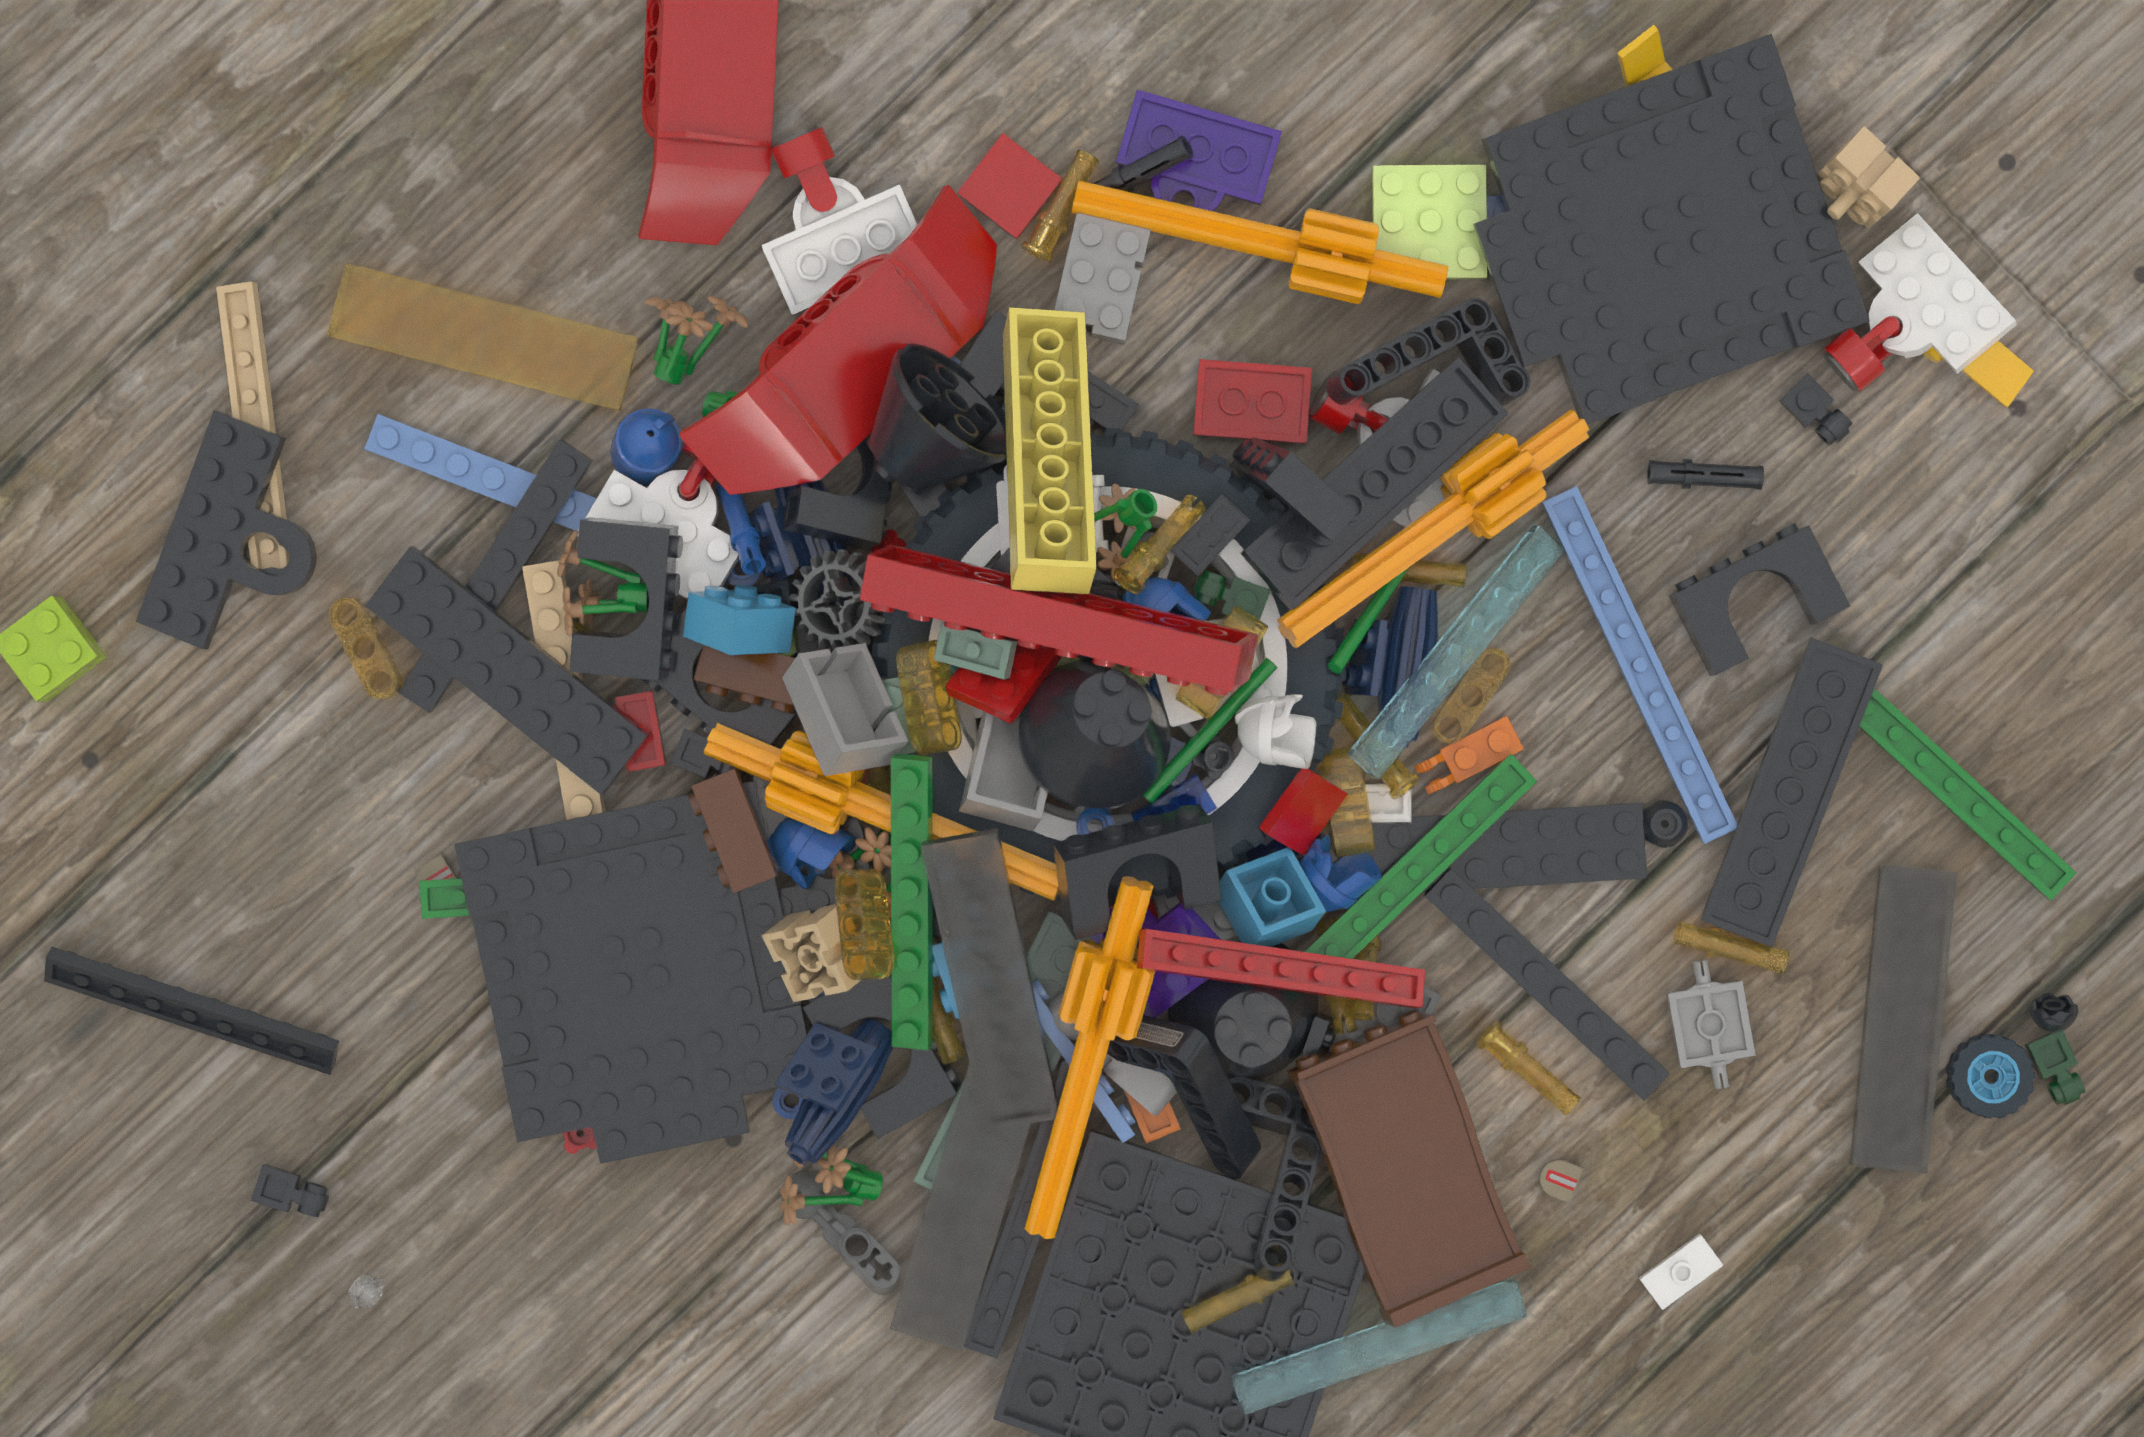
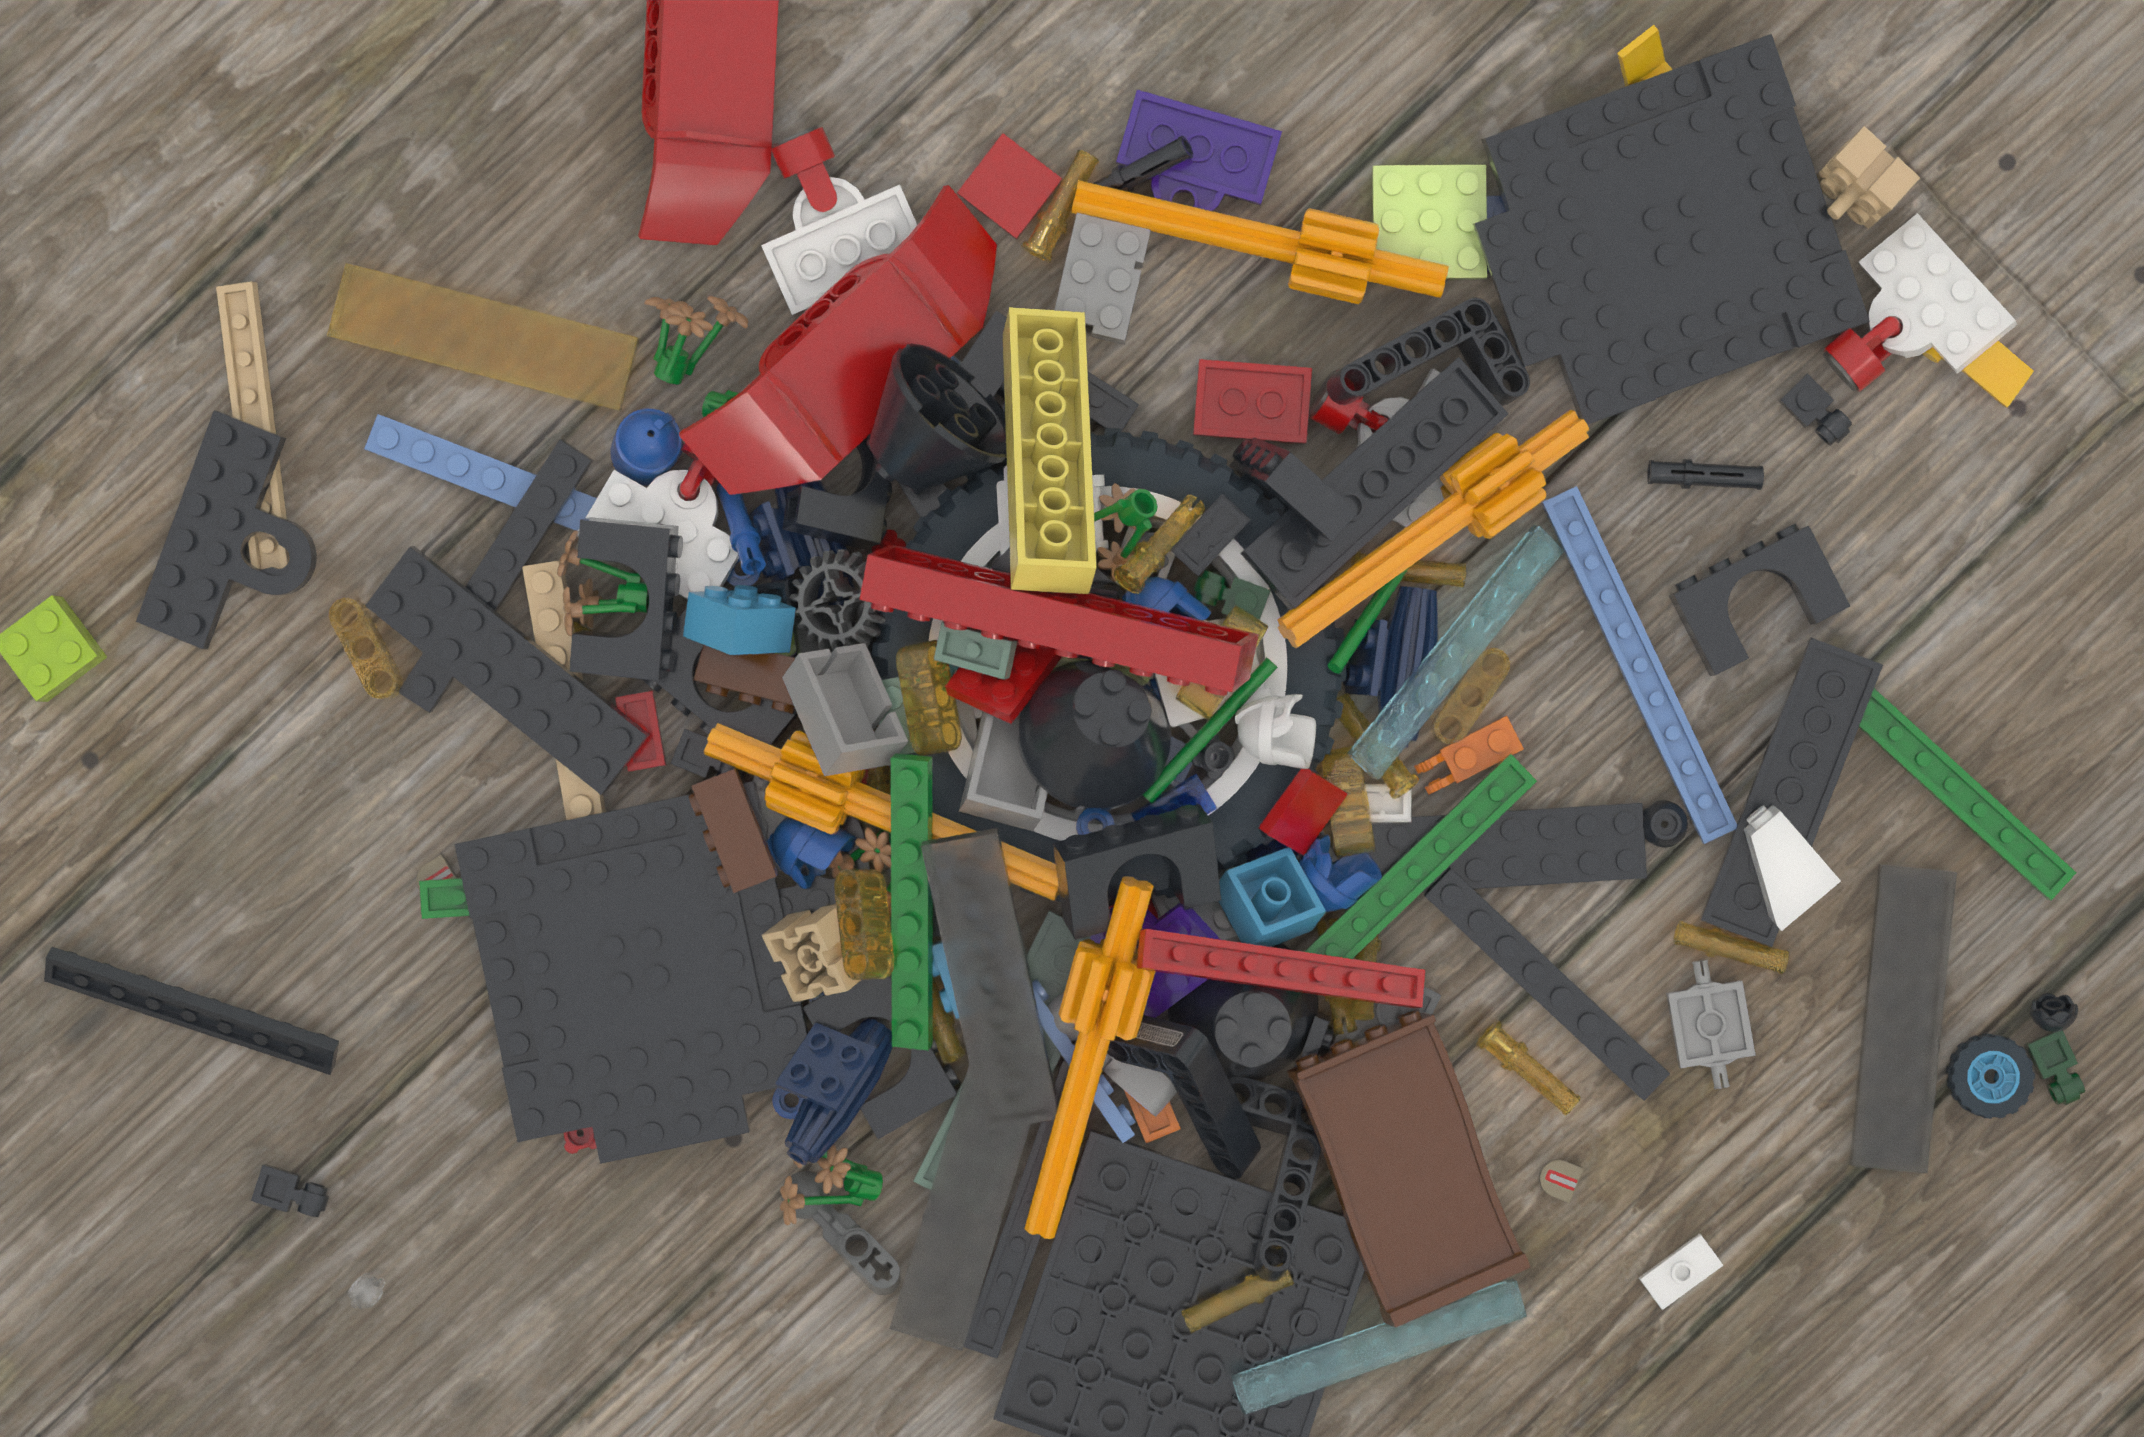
(1786, 866): none -> white slope

